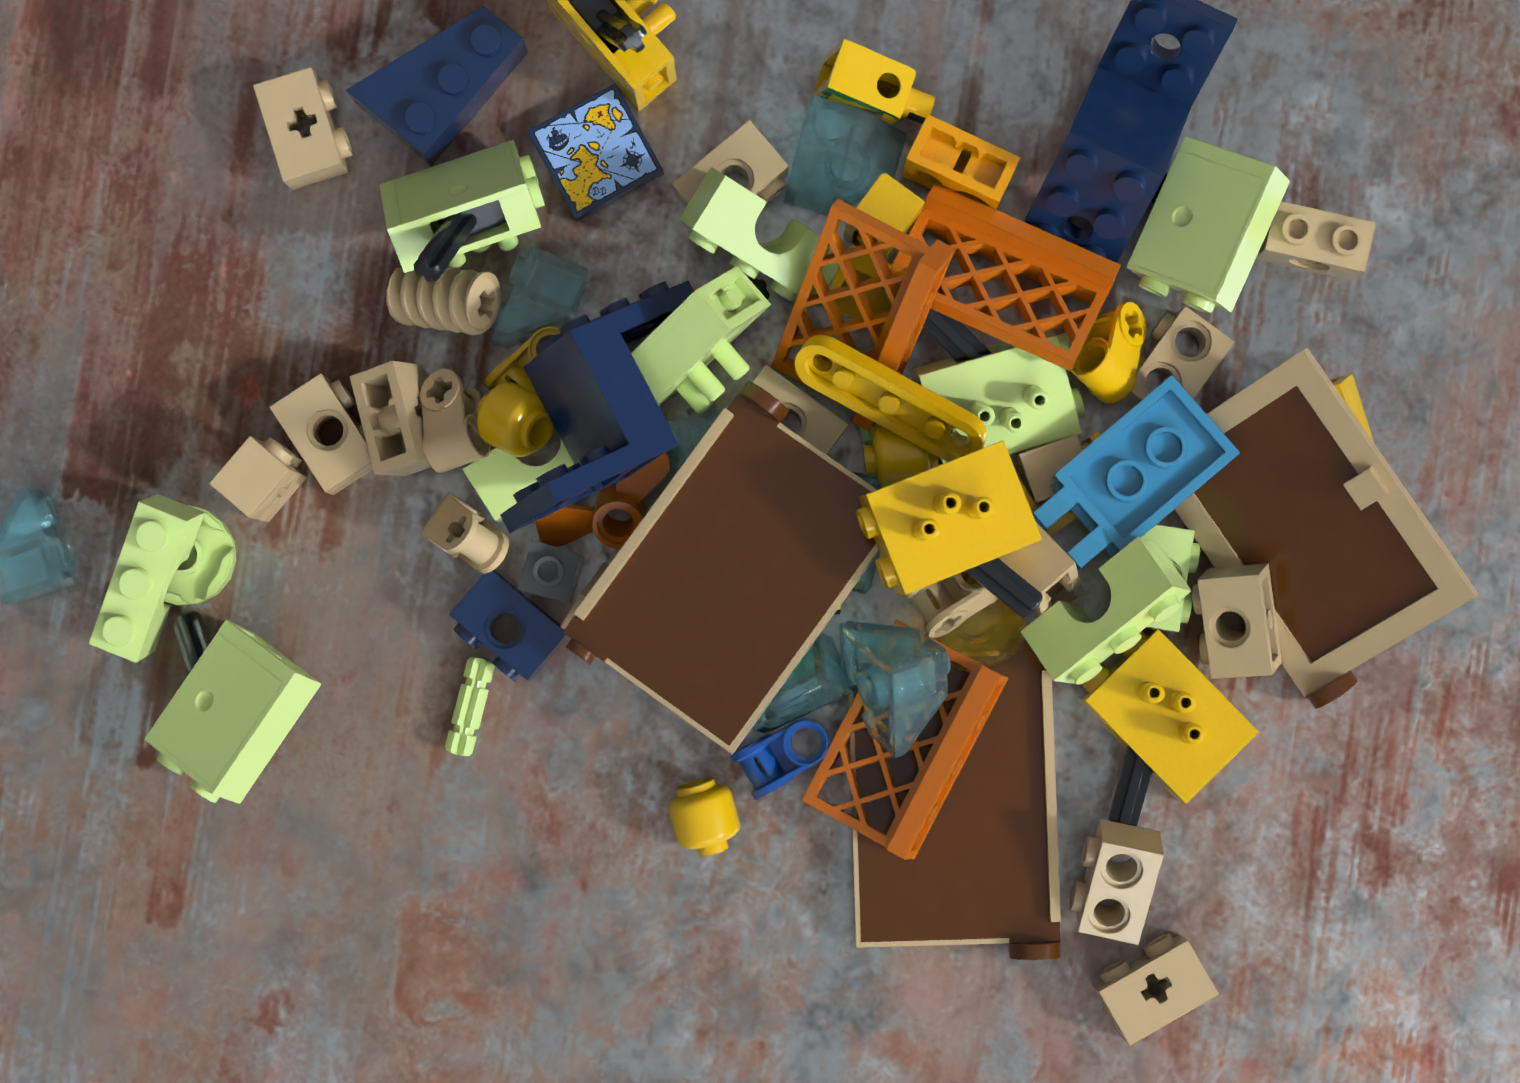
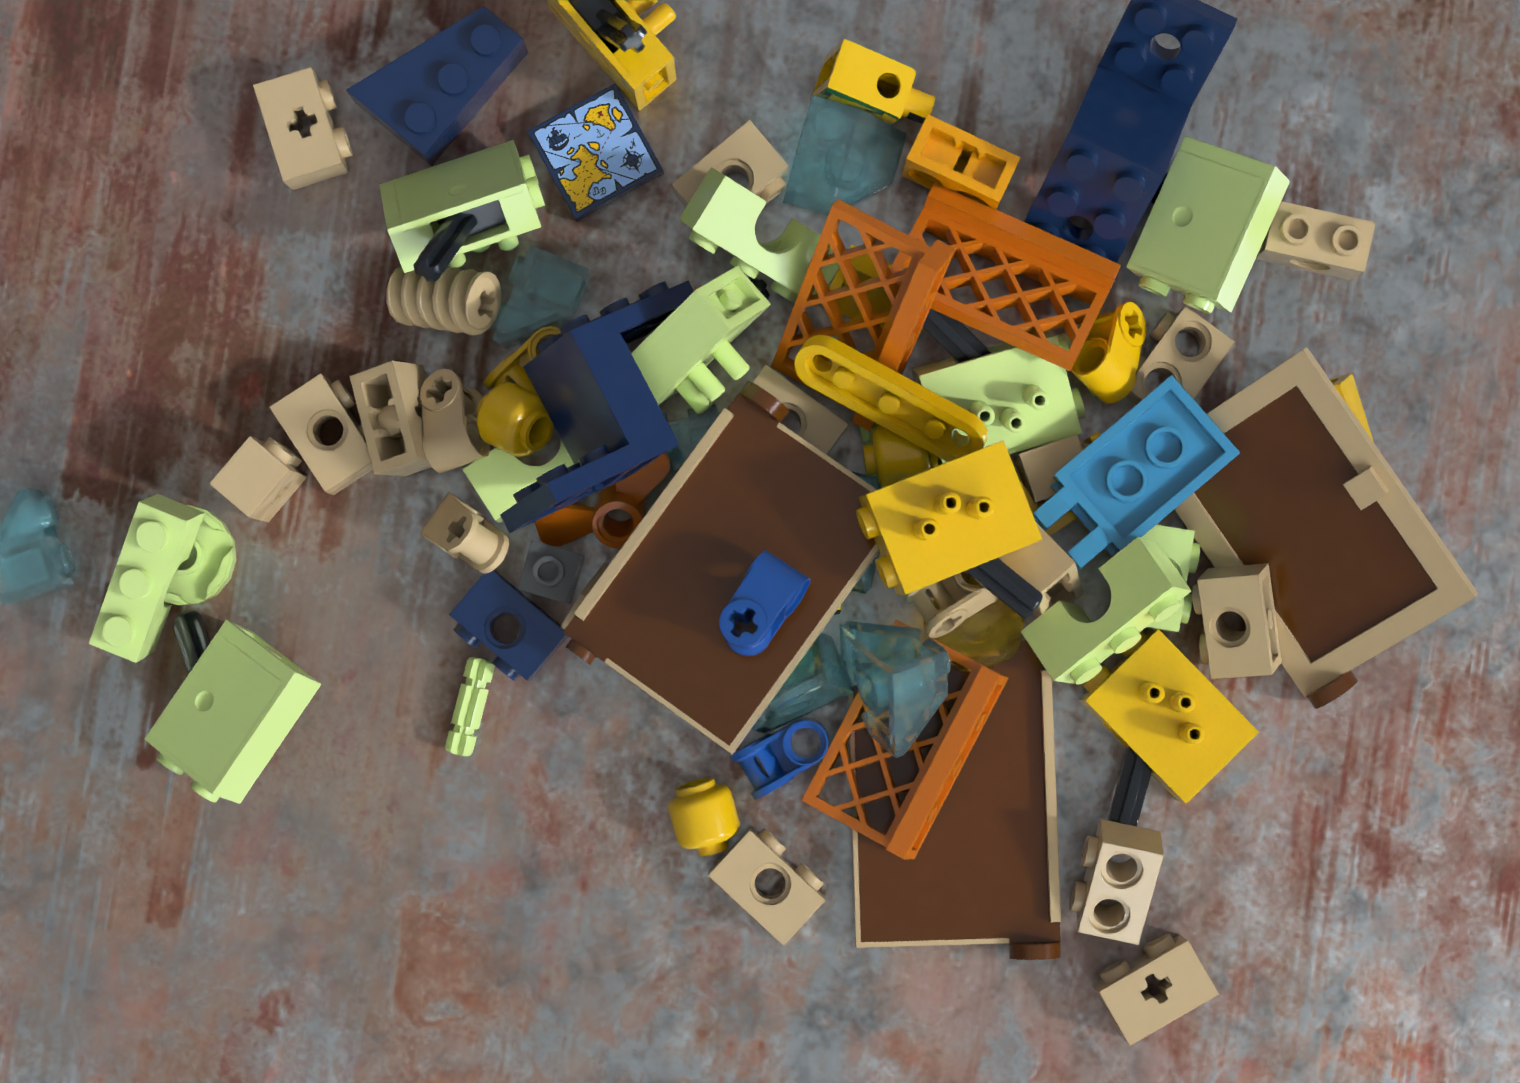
(768, 596): none -> blue piece
(778, 913): none -> tan brick
(890, 204): yellow panel -> none

